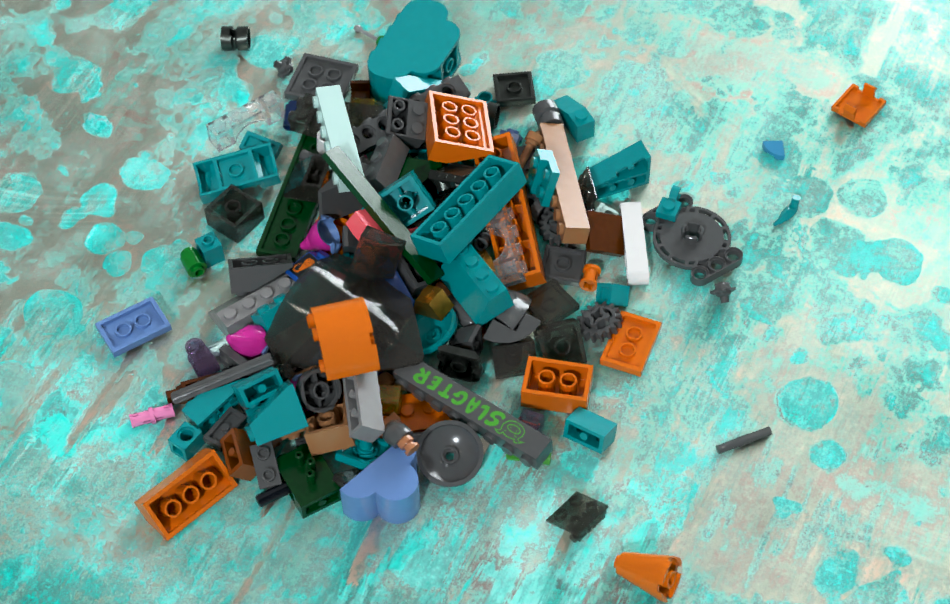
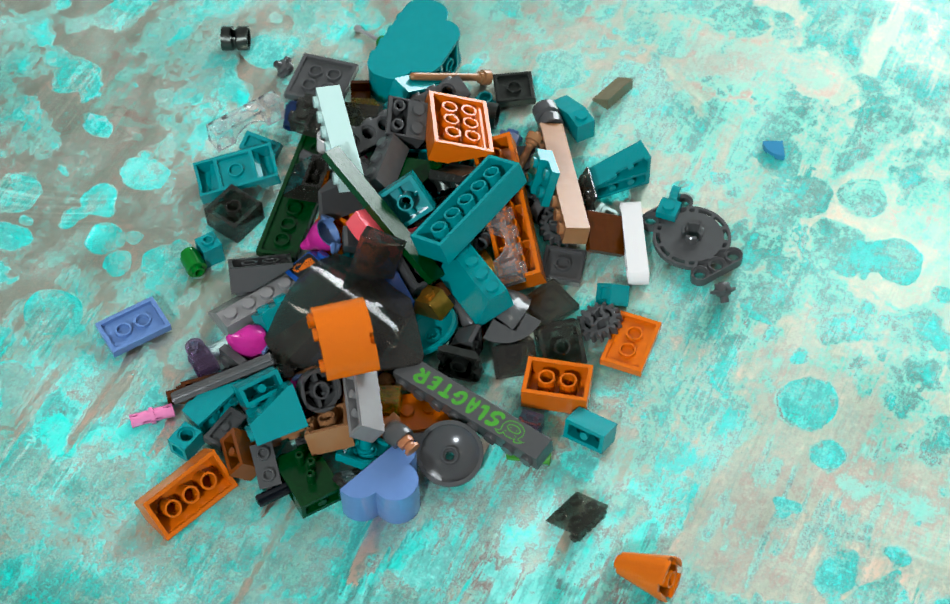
(483, 77): none -> medium nougat piece
(590, 275): orange bush -> none
(613, 92): none -> dark tan slope
(744, 440): dark grey piece -> none
(789, 211): teal bar -> none
(859, 105): orange piece -> none

